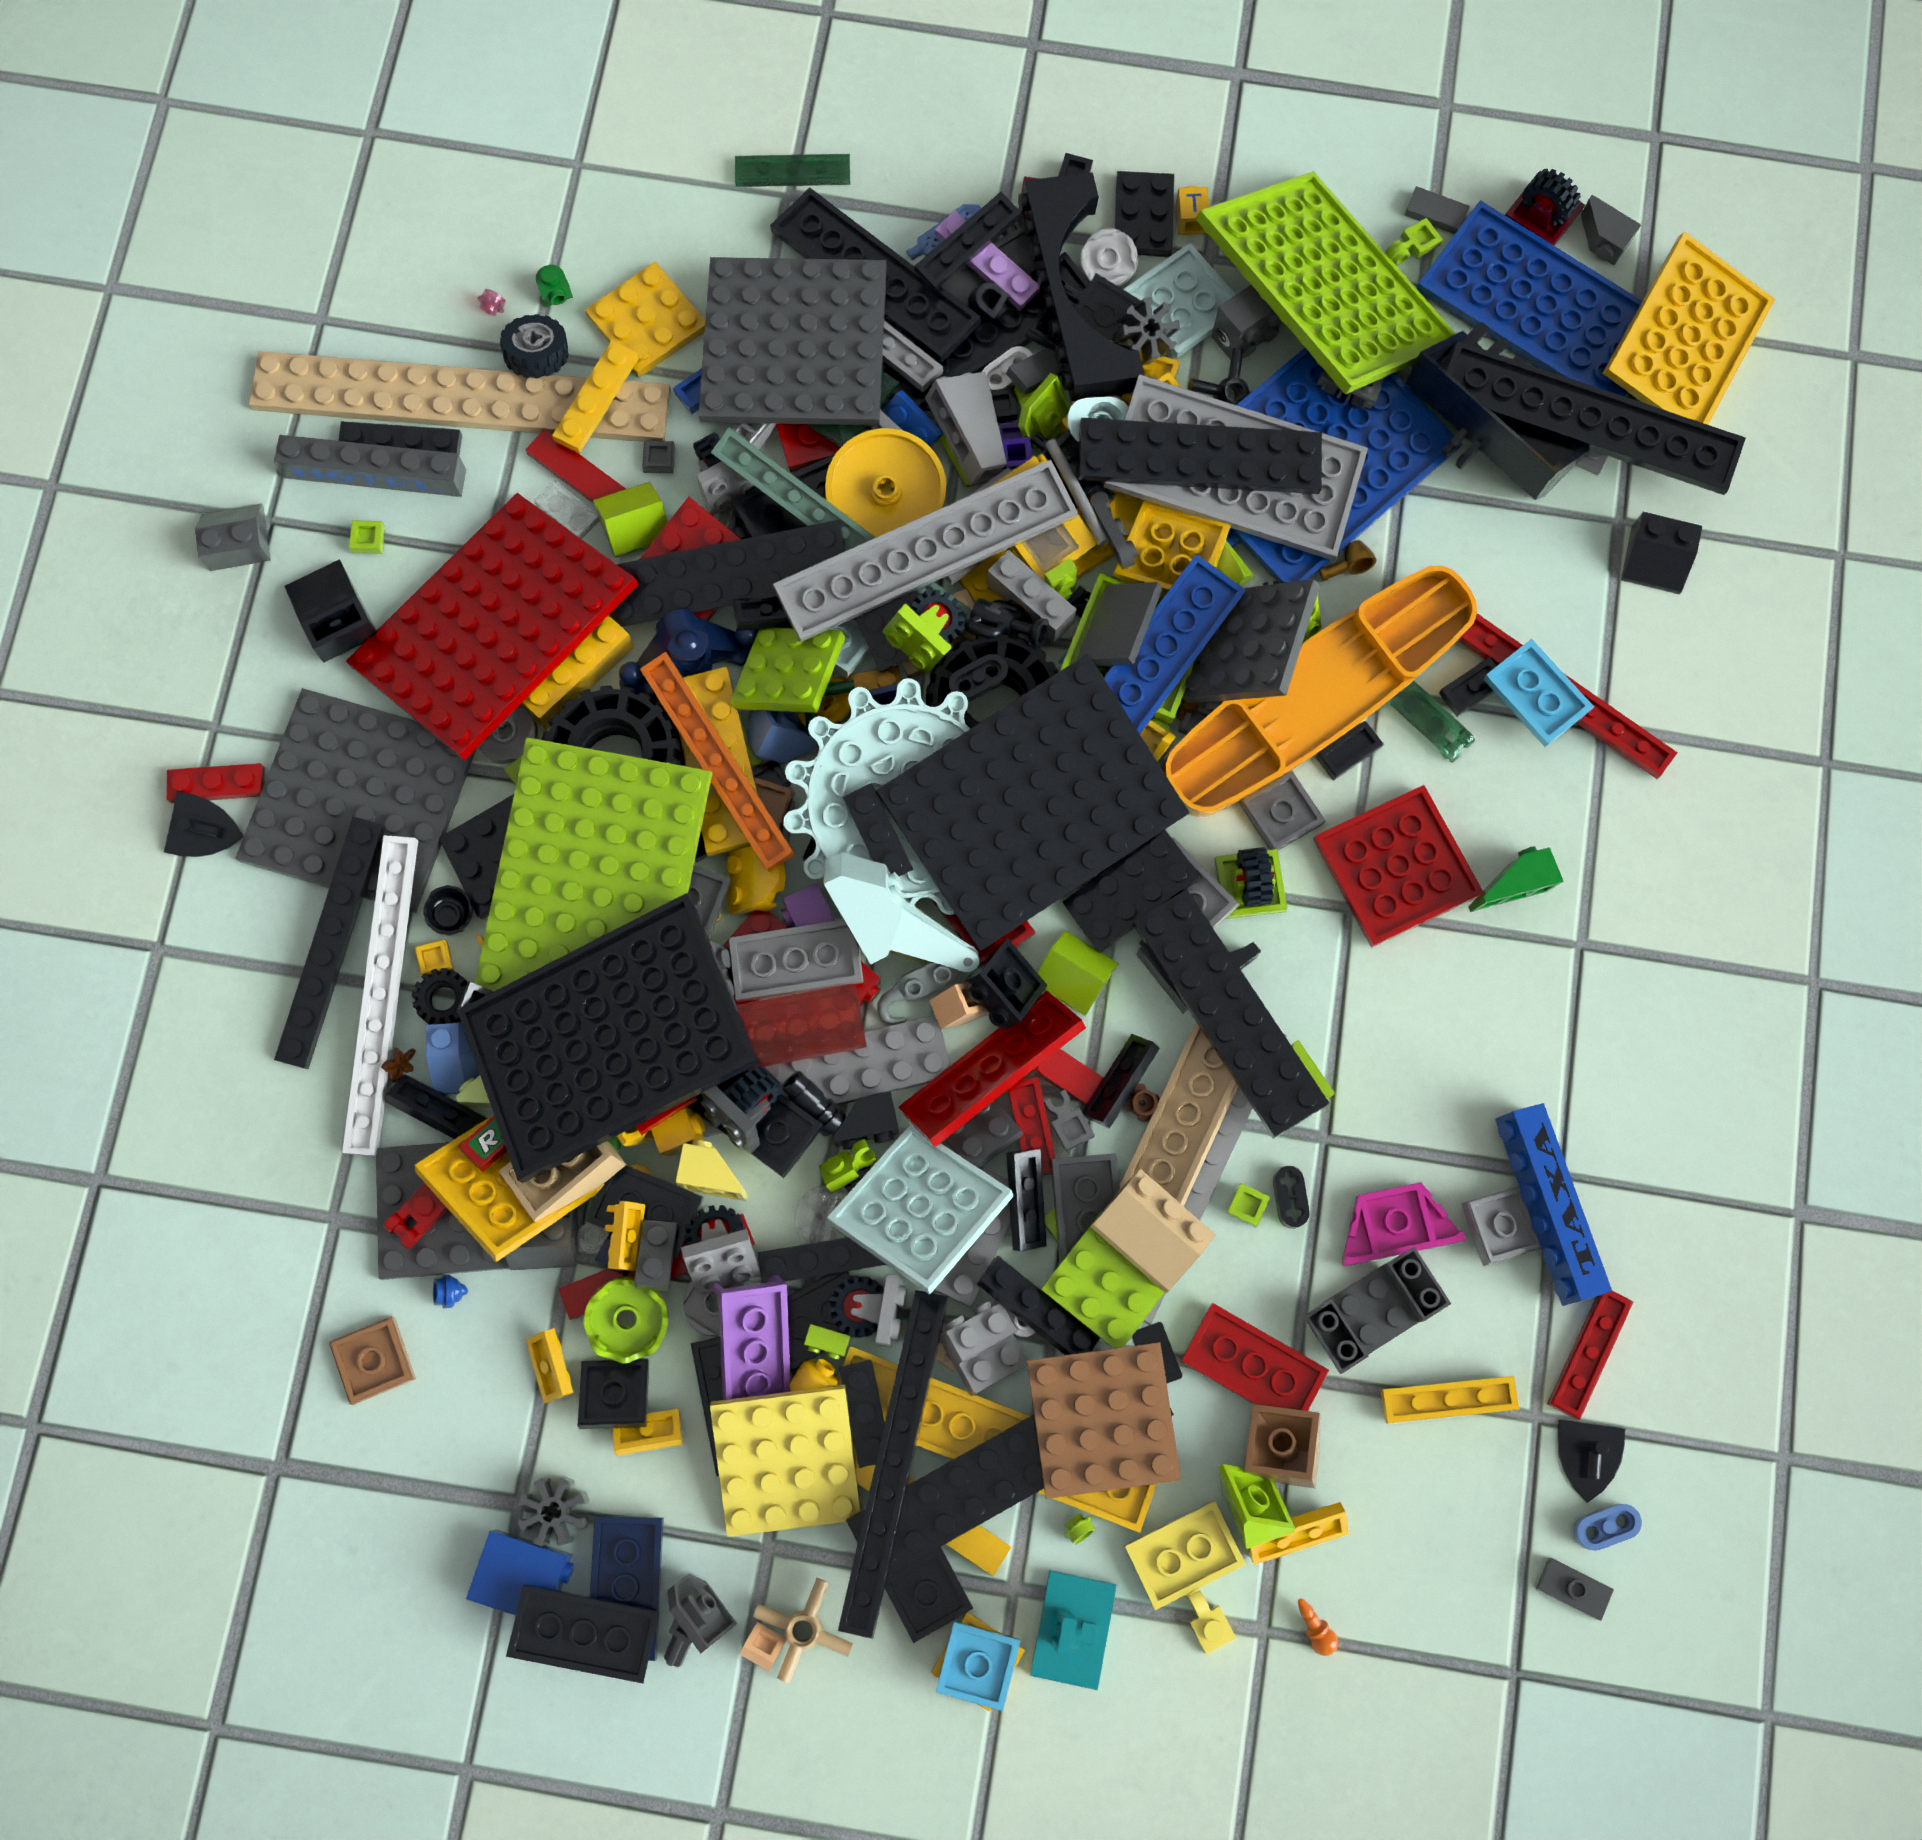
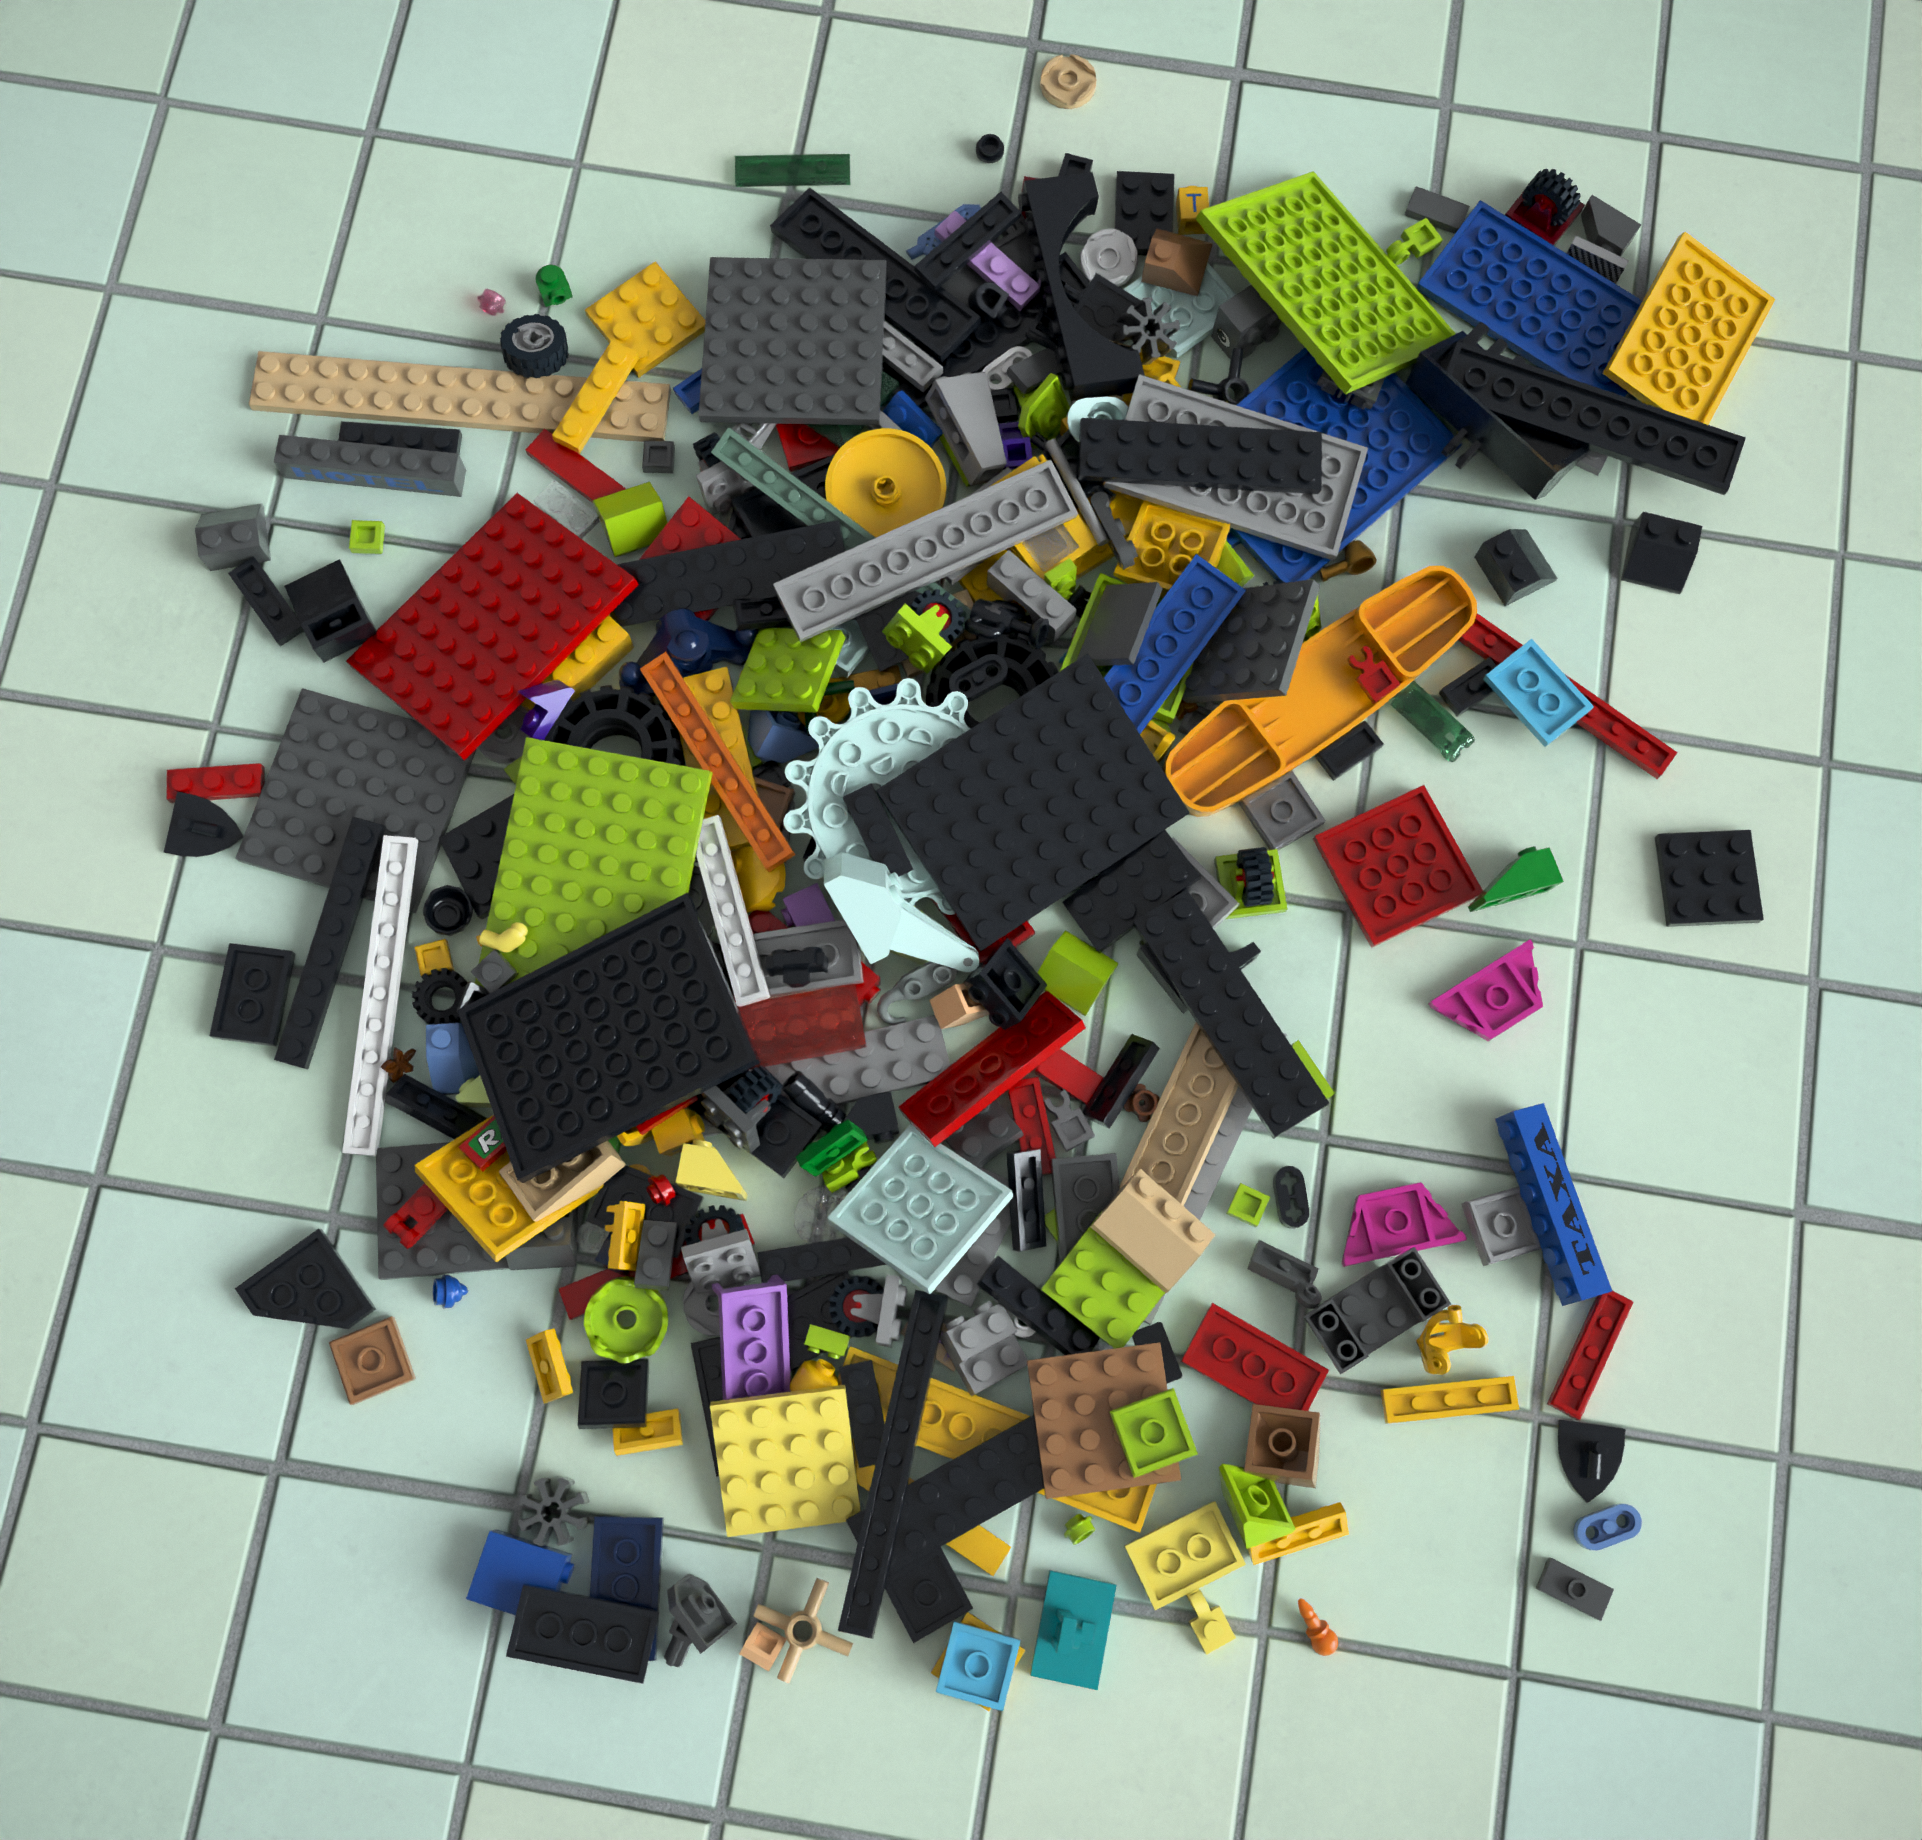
(252, 994): none -> black plate
(266, 601): none -> black plate
(307, 1287): none -> black plate
(494, 971): none -> dark grey plate
(506, 940): none -> light yellow arm
(550, 702): none -> dark purple slope
(660, 1190): none -> red plate
(730, 914): none -> white plate
(796, 965): none -> black piece
(831, 1148): none -> green plate
(990, 148): none -> black plate
(1068, 81): none -> tan tile
(1153, 1432): none -> lime tile
(1176, 262): none -> medium nougat slope
(1287, 1272): none -> dark grey hinge
(1375, 679): none -> red plate
(1456, 1336): none -> yellow helmet
(1495, 995): none -> dark pink wing
(1514, 565): none -> black slope
(1598, 259): none -> light grey tile
(1708, 878): none -> black plate

